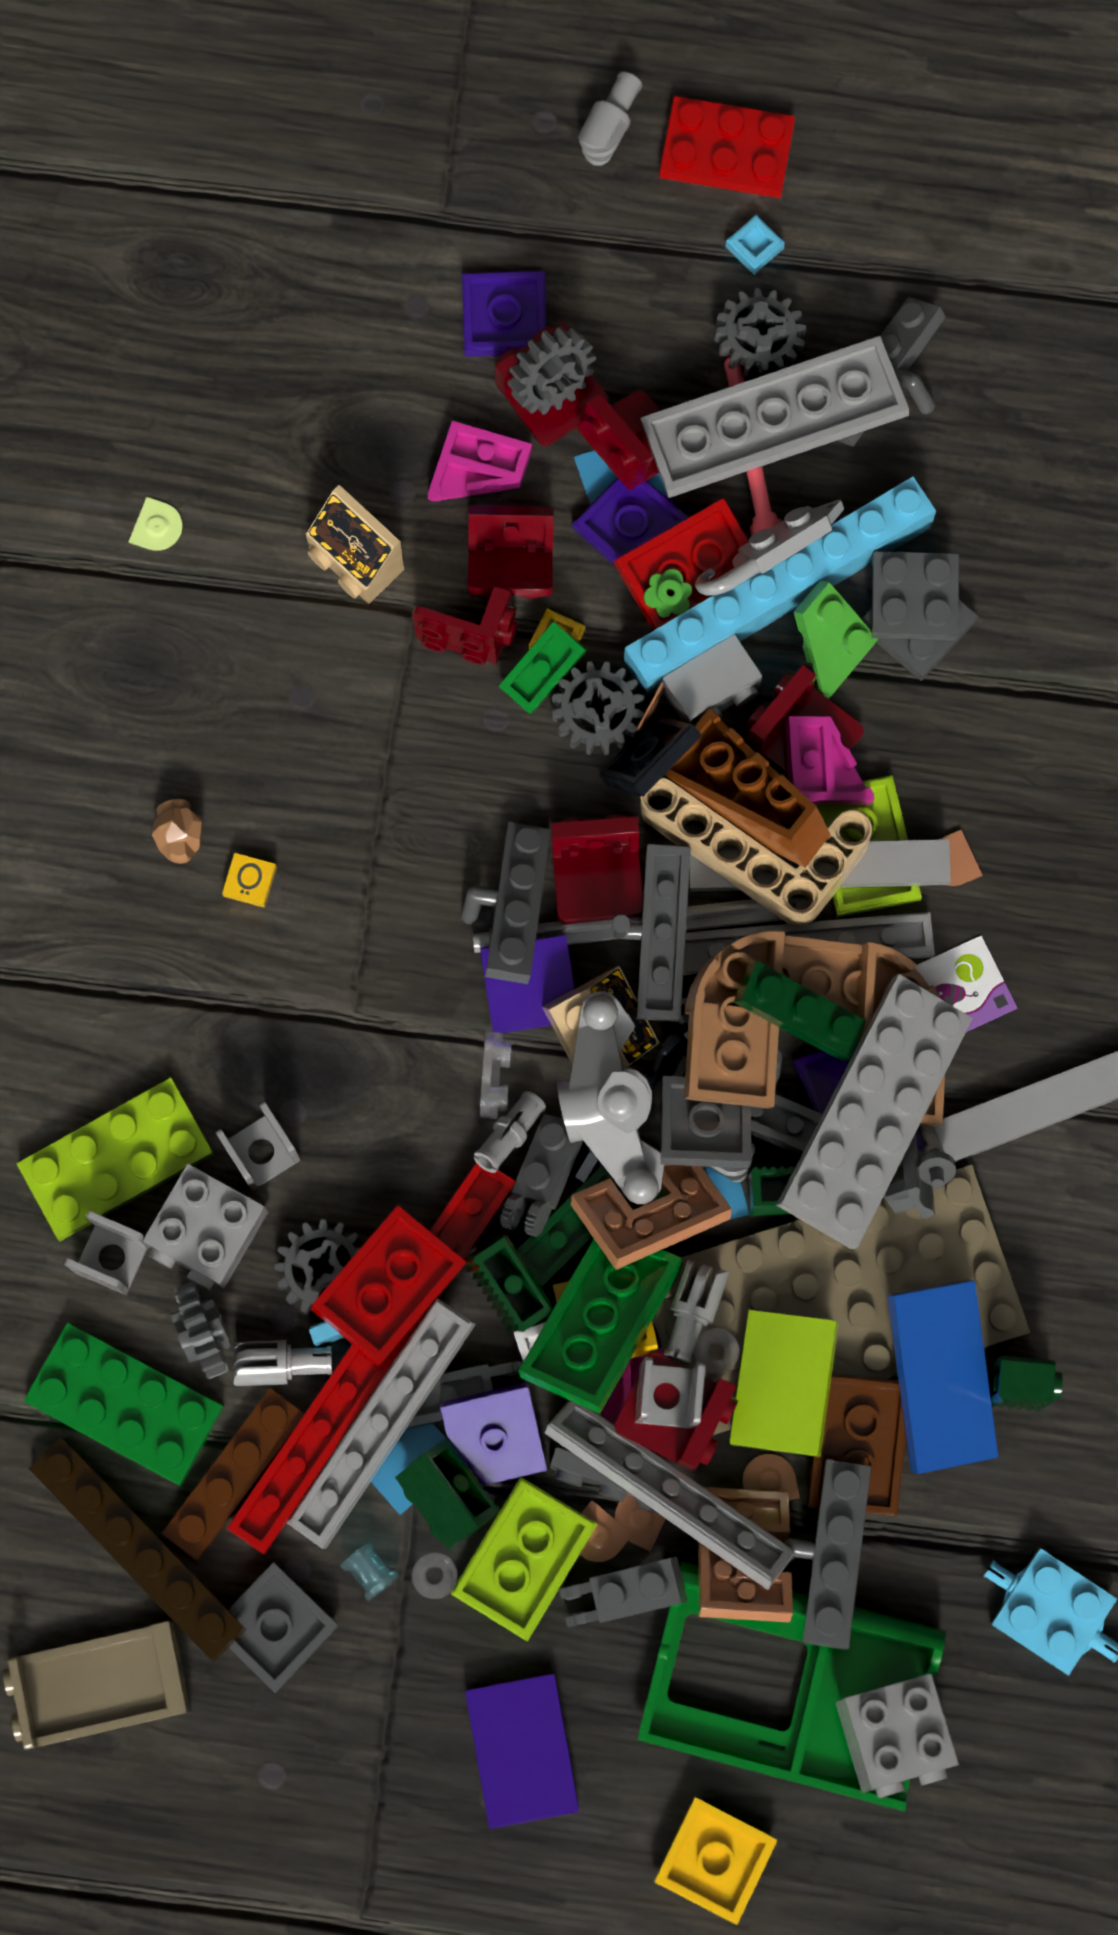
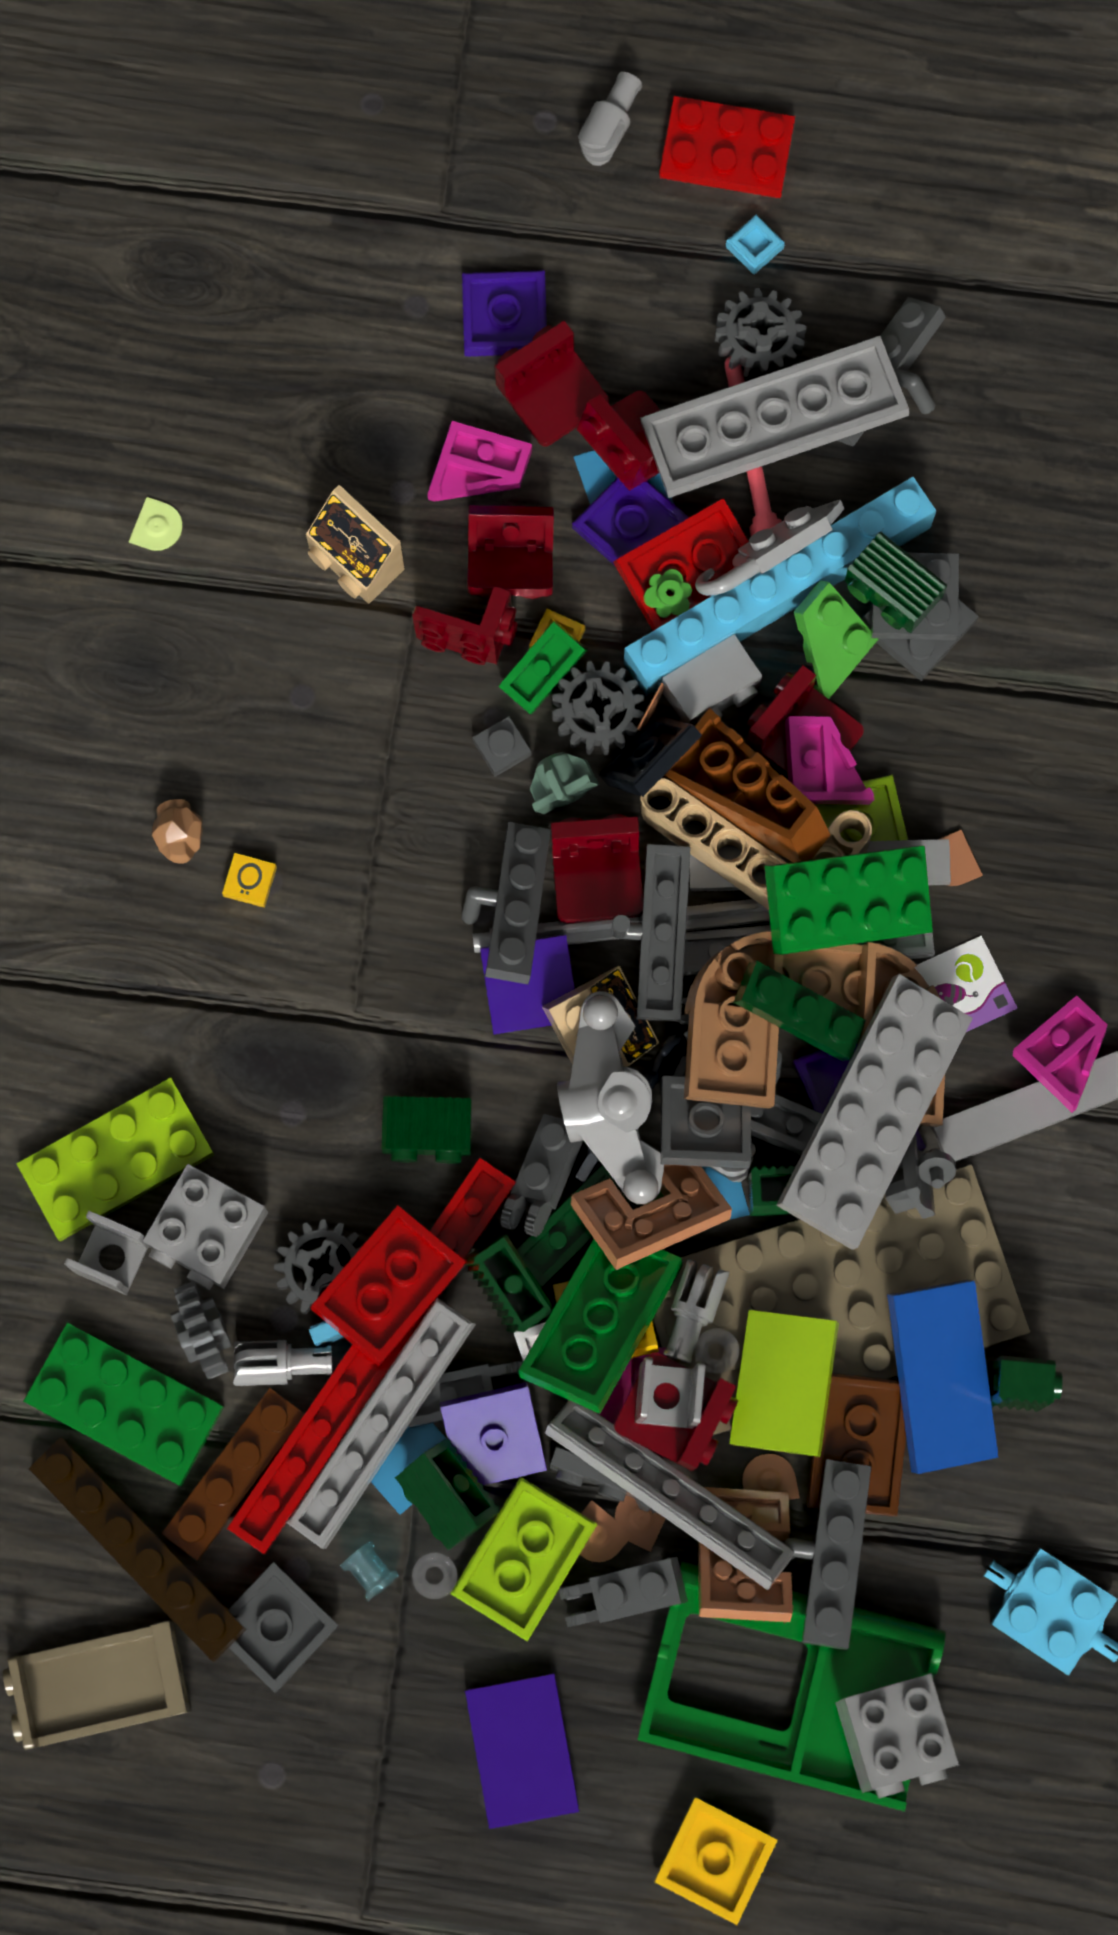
(267, 1129): light grey piece -> none
(426, 1128): none -> dark green brick
(493, 1093): clear plate -> none
(501, 746): none -> dark grey plate
(509, 1132): light grey pin -> none
(551, 370): dark grey gear -> none
(560, 781): none -> sand green piece
(848, 899): none -> green plate
(894, 583): none -> dark green brick
(1064, 1051): none -> dark pink wing

